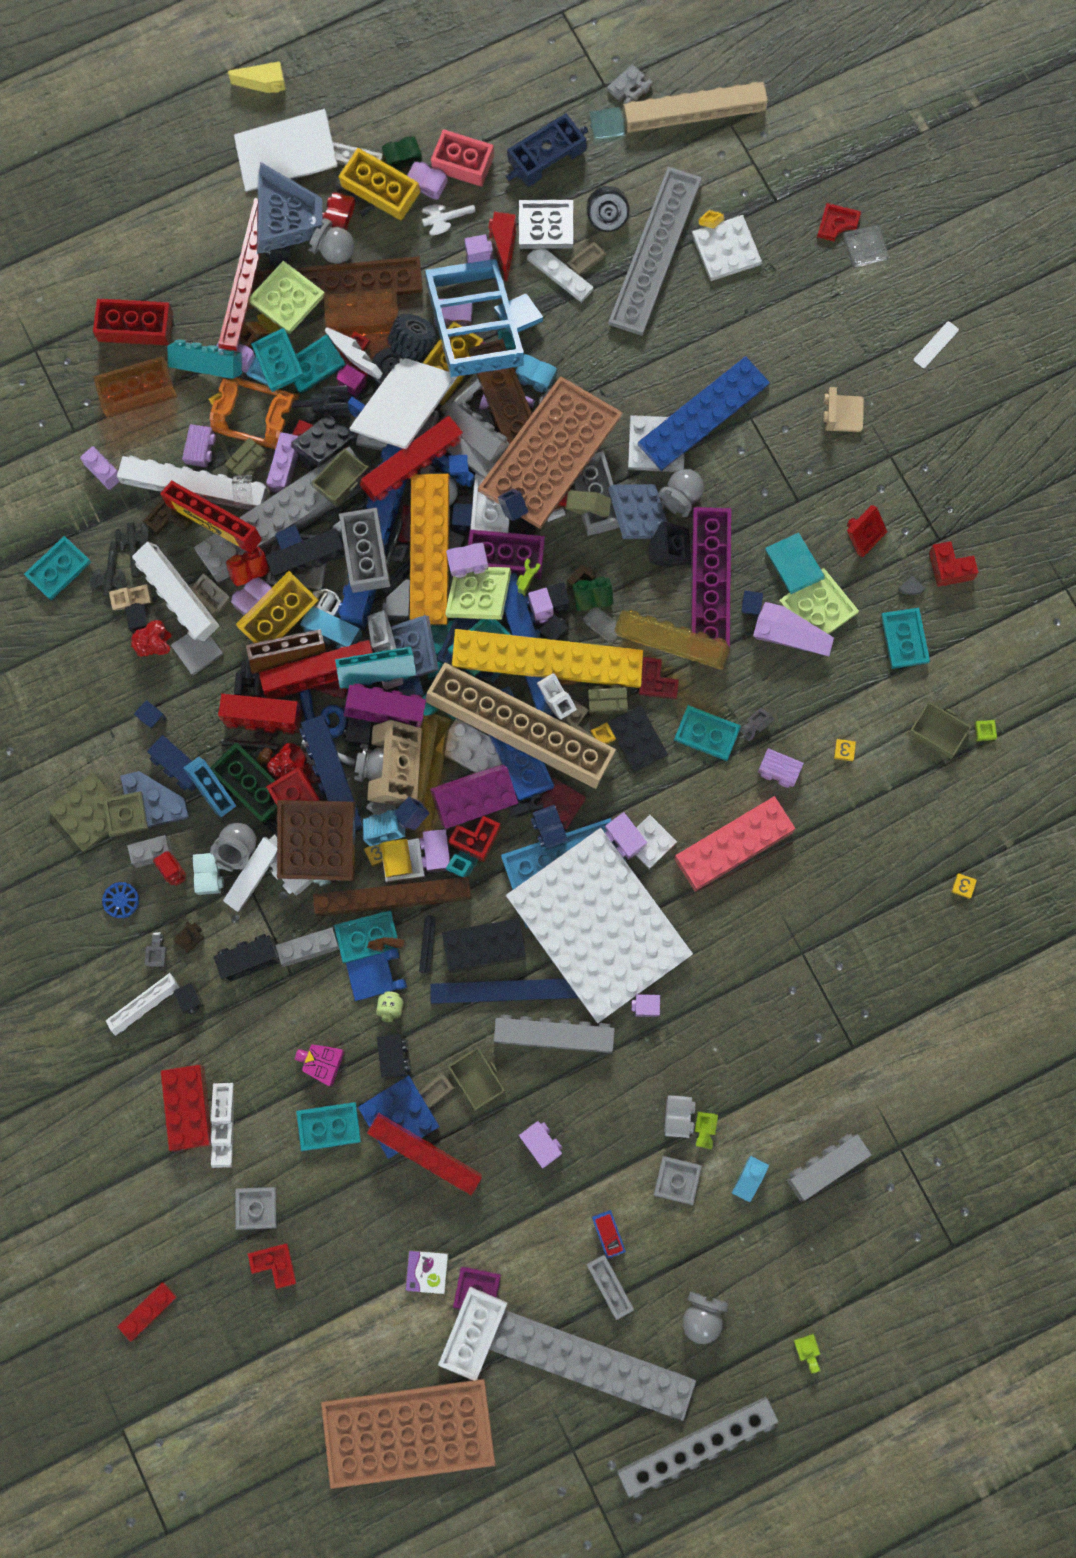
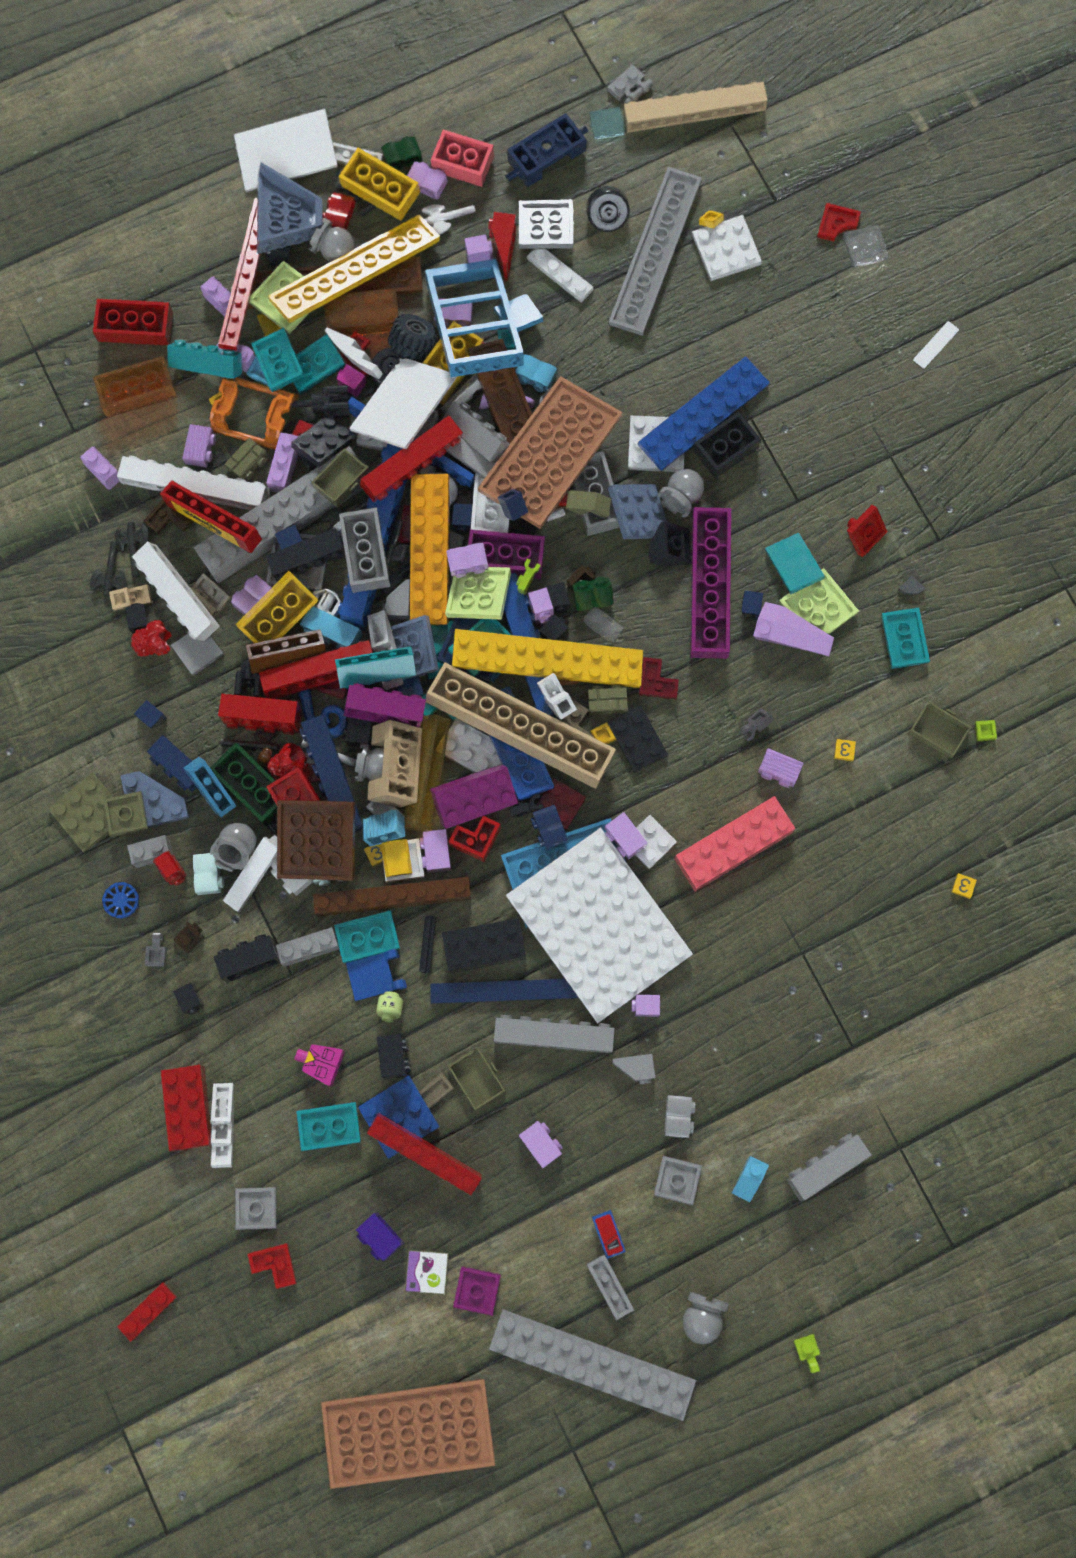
(57, 568): teal plate -> none
(142, 1004): white plate -> none
(216, 294): none -> lavender brick
(242, 490): clear bracket -> none
(247, 566): red brick -> none
(252, 332): reddish brown brick -> none
(263, 77): light yellow slope -> none
(353, 268): none -> plate
(379, 944): reddish brown slope -> none
(379, 1237): none -> dark purple brick
(411, 813): dark blue brick -> none
(458, 464): blue tile -> none
(462, 864): teal slope -> none
(472, 1333): white plate -> none
(586, 259): dark tan tile -> none
(638, 1068): none -> light grey slope
(672, 639): clear yellow brick -> none
(685, 1445): light grey brick -> none
(706, 1126): lime plate -> none
(707, 733): teal tile -> none
(726, 445): none -> black brick
(843, 412): tan bracket -> none
(949, 569): red brick -> none

